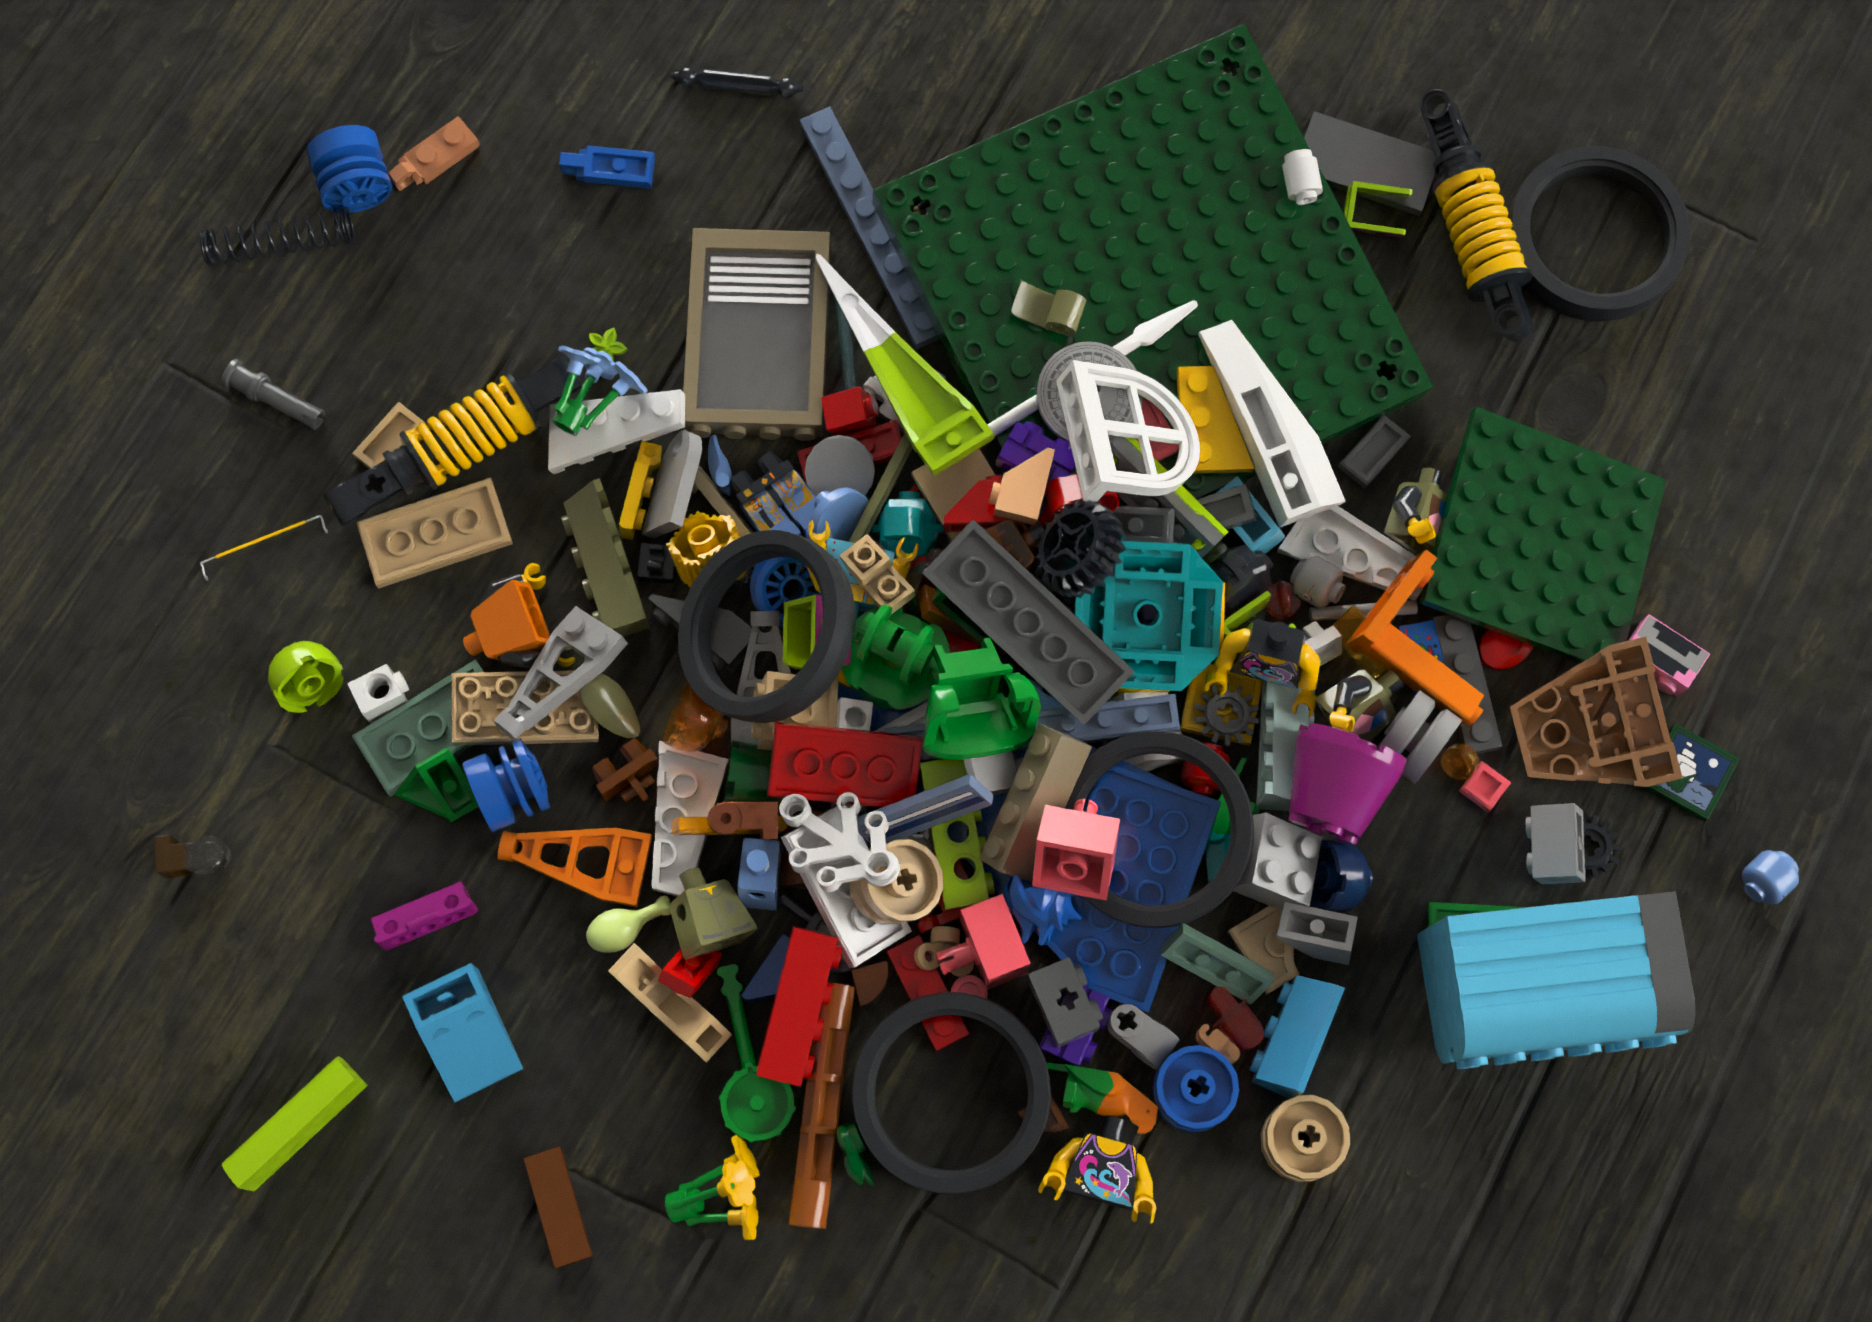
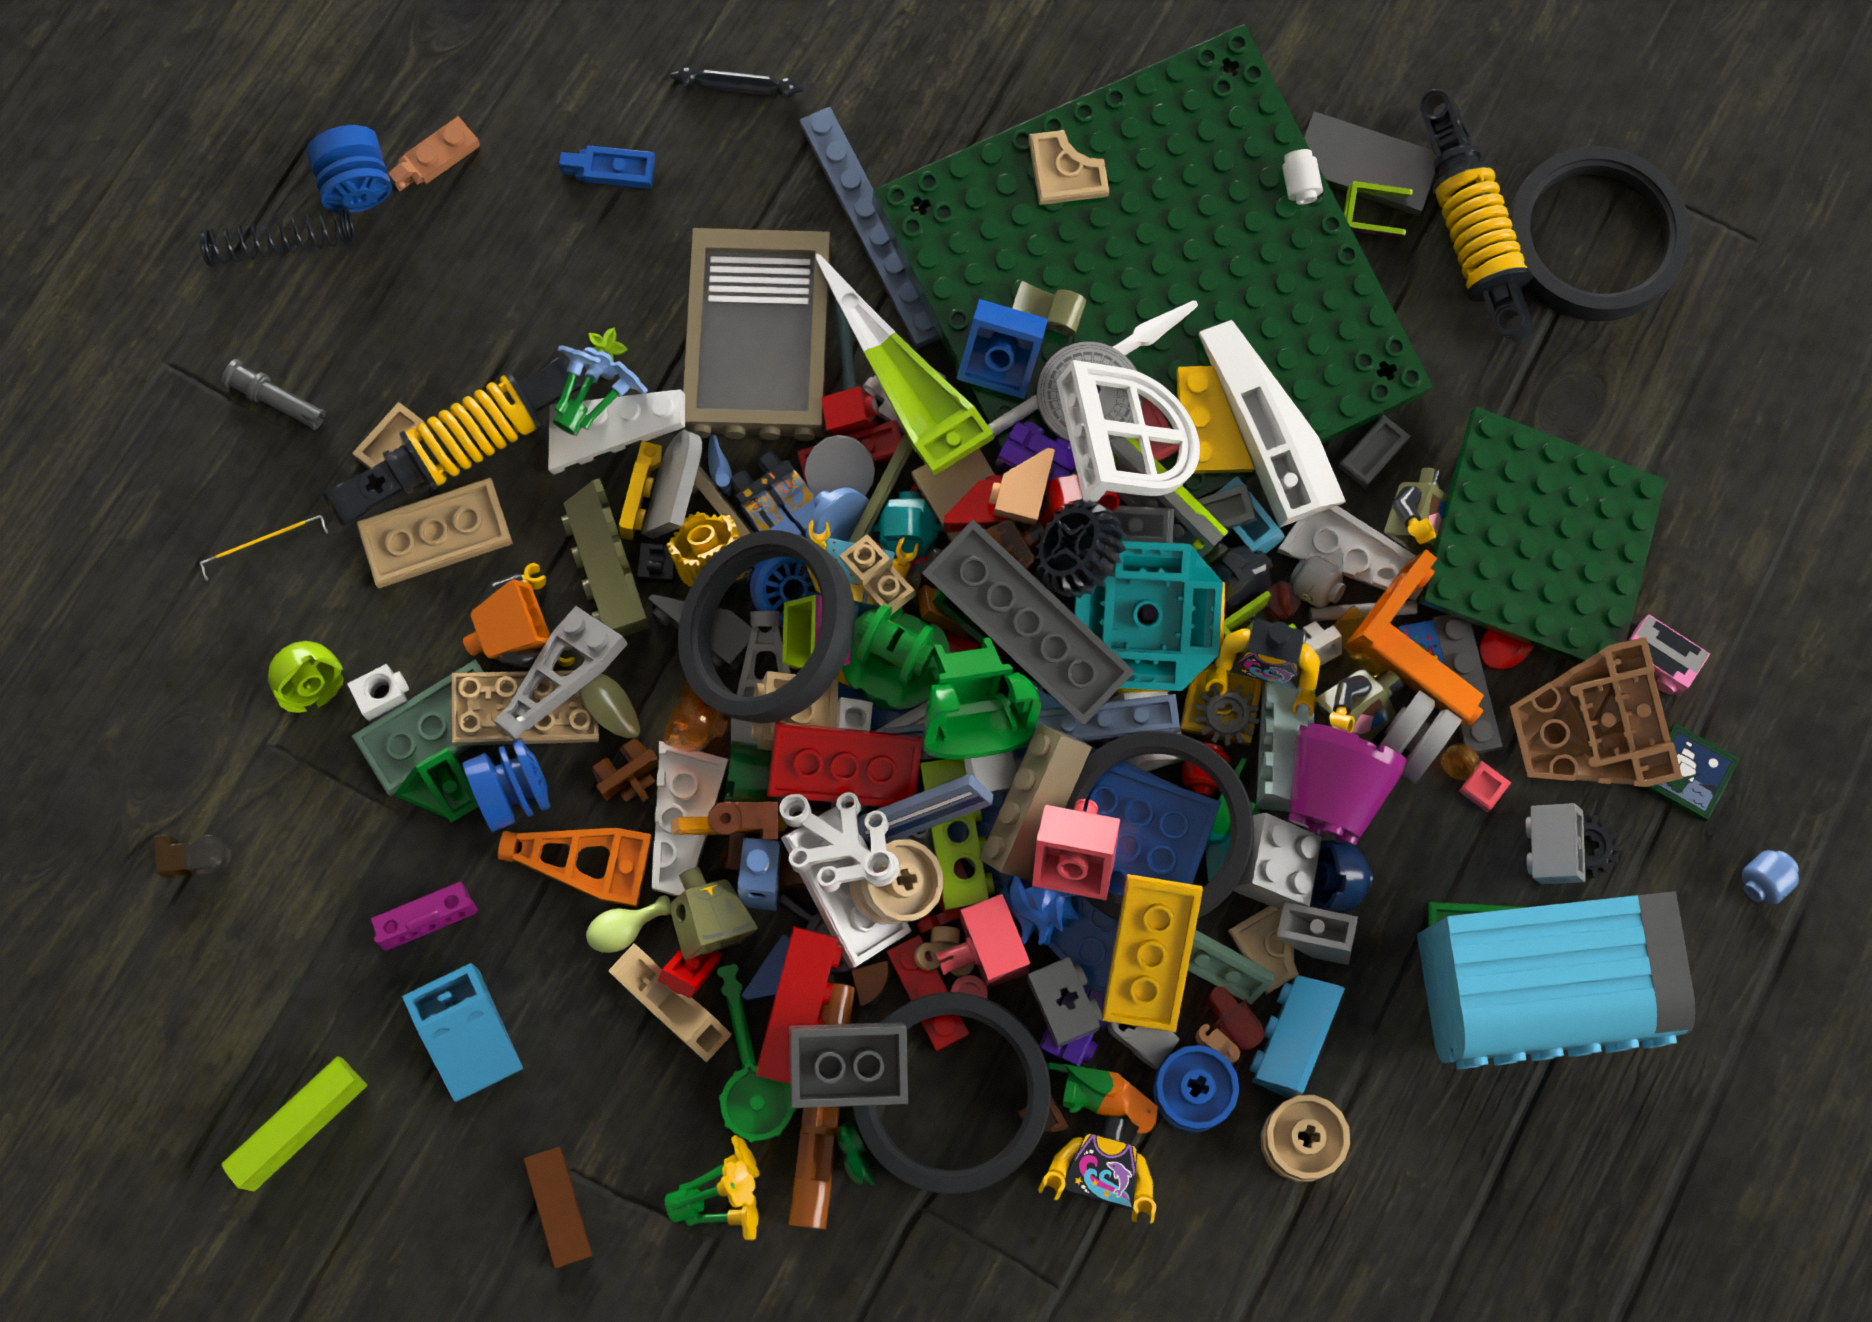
(732, 857): none -> reddish brown tile
(848, 1064): none -> dark grey brick
(1002, 349): none -> blue slope
(1063, 172): none -> tan tile
(1151, 953): none -> yellow plate

